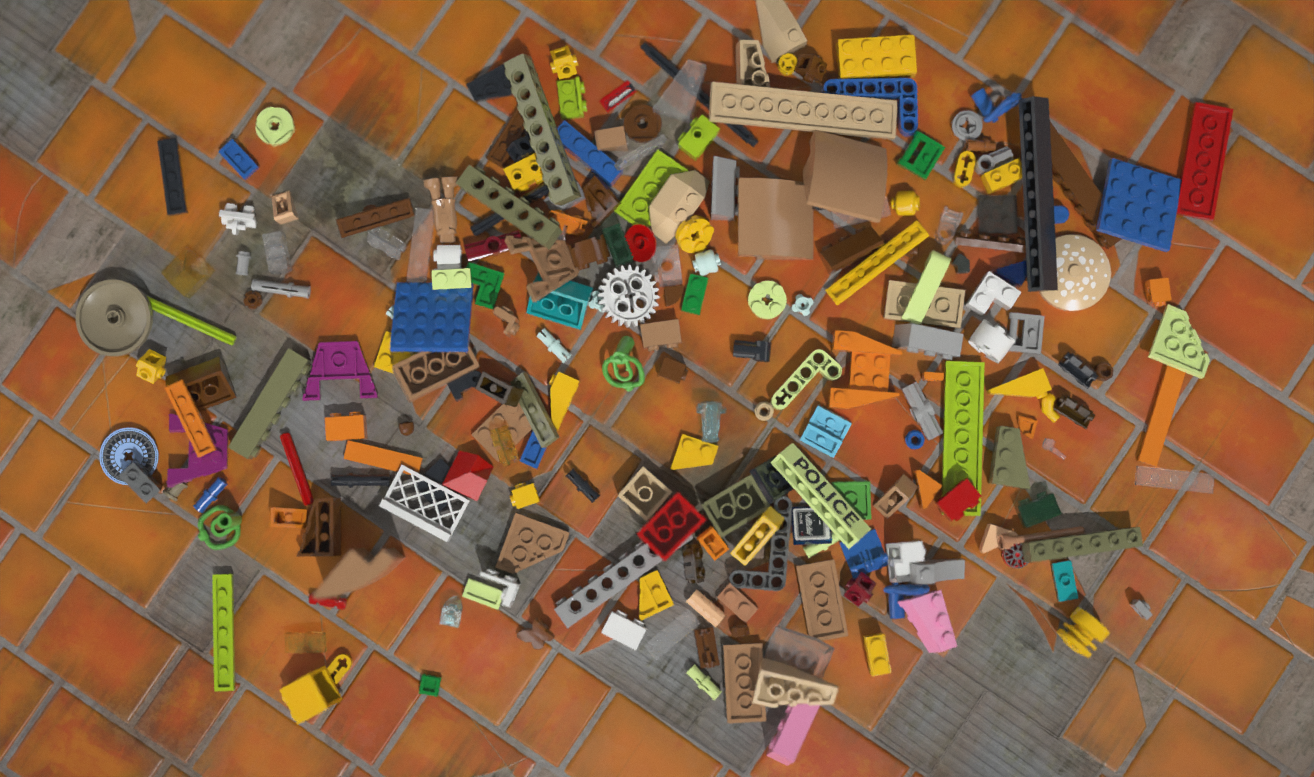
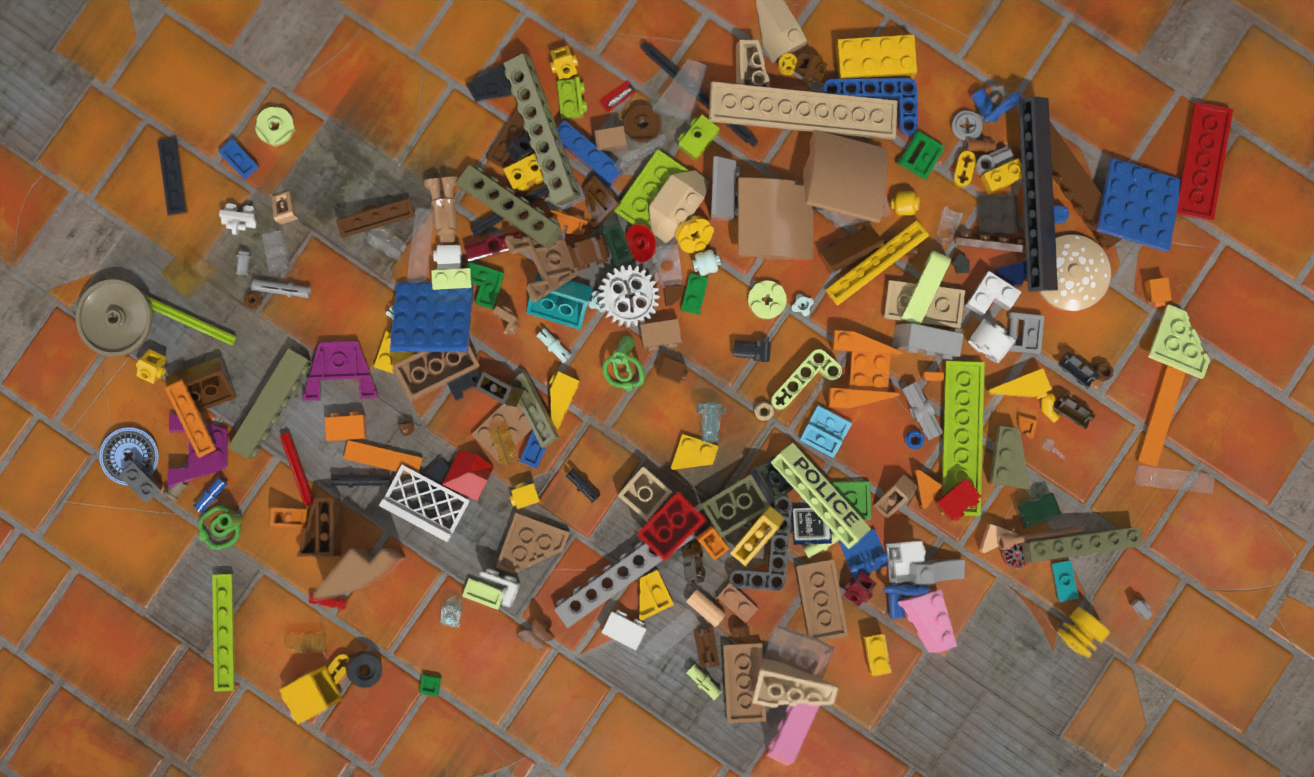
(371, 677): none -> black tyre

